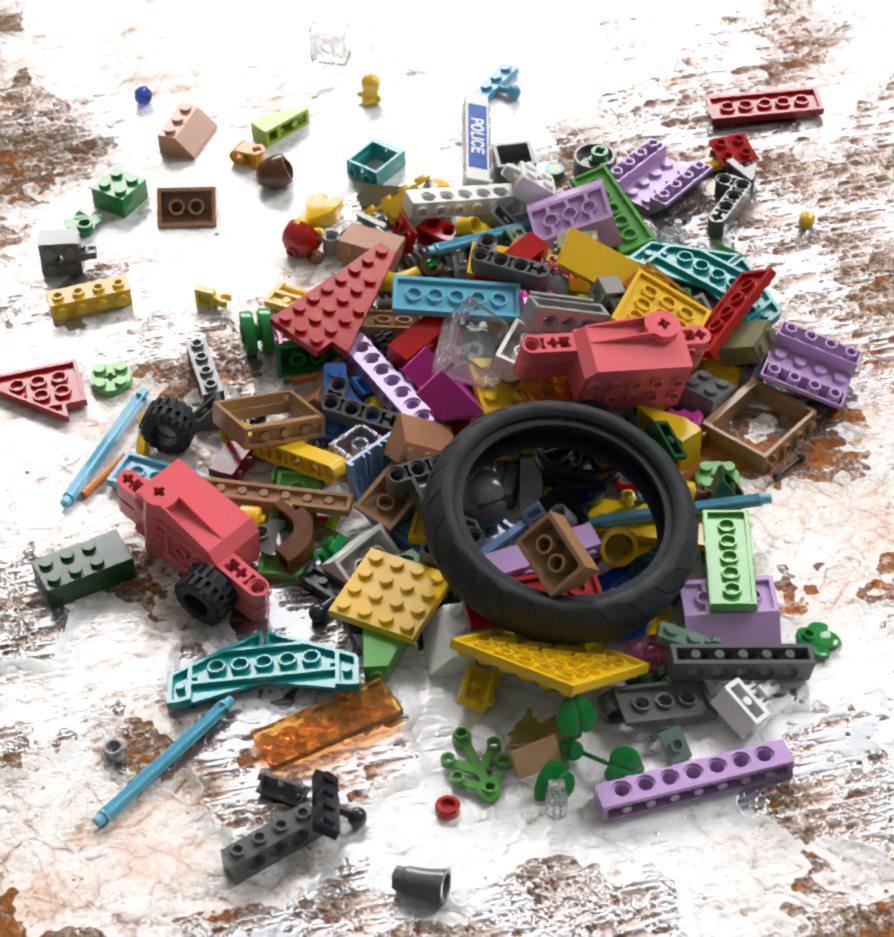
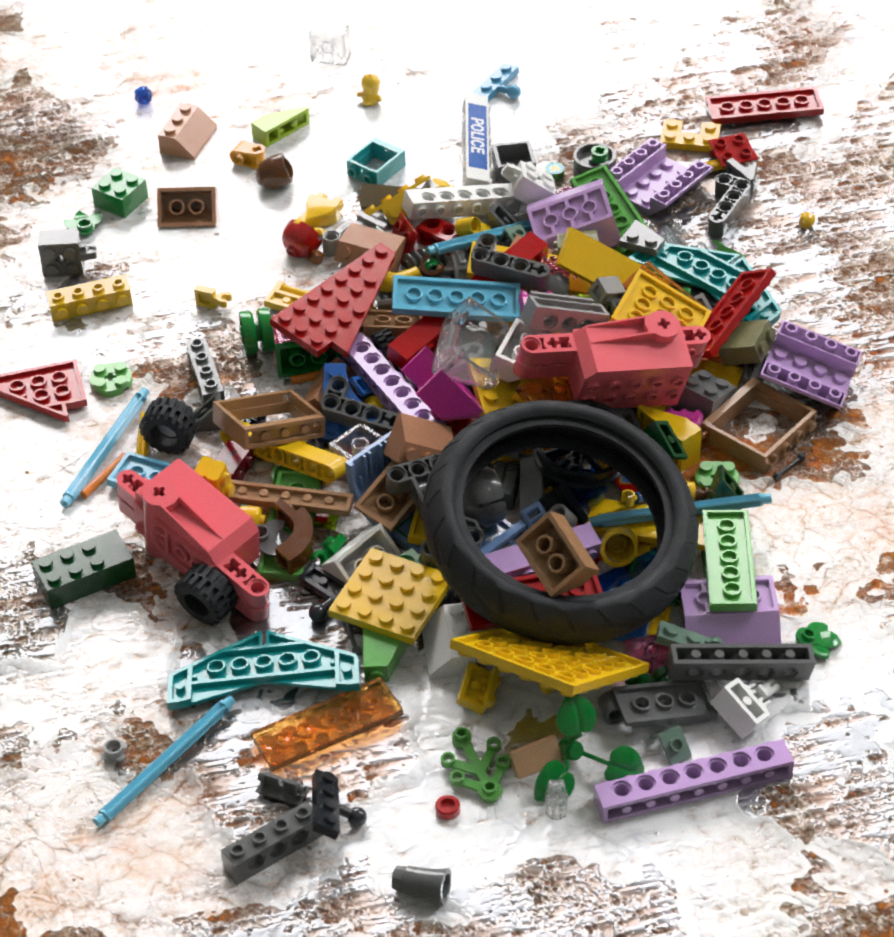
(216, 474): none -> yellow brick
(642, 239): none -> wing
(676, 139): none -> plate

